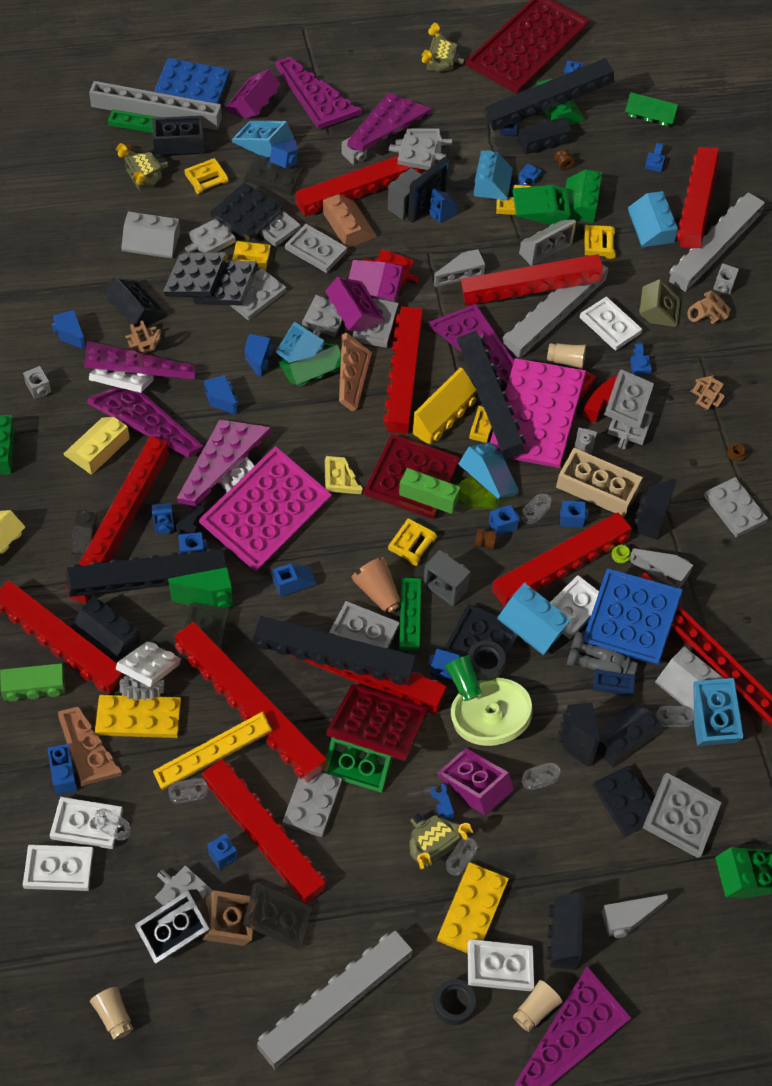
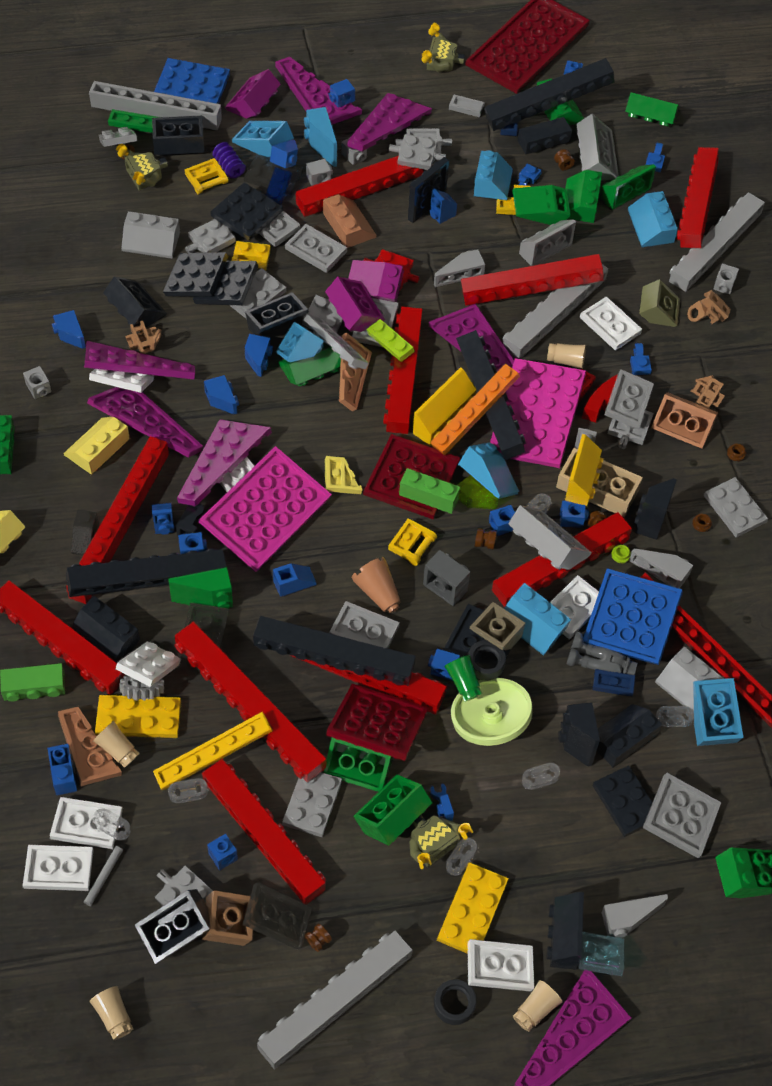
(103, 876): none -> light grey bar
(116, 744): none -> tan plant
(122, 136): none -> light grey plate
(228, 160): none -> dark purple piece
(275, 314): none -> black slope
(278, 185): none -> clear blue plate
(318, 171): none -> light grey brick
(318, 937): none -> reddish brown wheel
(321, 134): none -> dark azure slope
(338, 344): none -> light grey plate
(342, 93): none -> blue brick
(390, 340): none -> lime plate
(392, 809): none -> green brick
(399, 193): dark grey brick -> none
(410, 614): green plate -> none
(466, 105): none -> light grey tile
(475, 409): none -> orange plate
(477, 780): magenta slope -> none
(481, 426): yellow plate -> none
(499, 627): none -> dark tan slope
(548, 537): none -> light grey slope
(584, 472): none -> yellow slope
(593, 240): yellow plate -> none
(595, 517): none -> reddish brown plate
(597, 147): none -> light grey slope
(602, 954): none -> clear light blue plate
(628, 186): none -> green slope
(684, 420): none -> nougat slope
(702, 518): none -> reddish brown plate

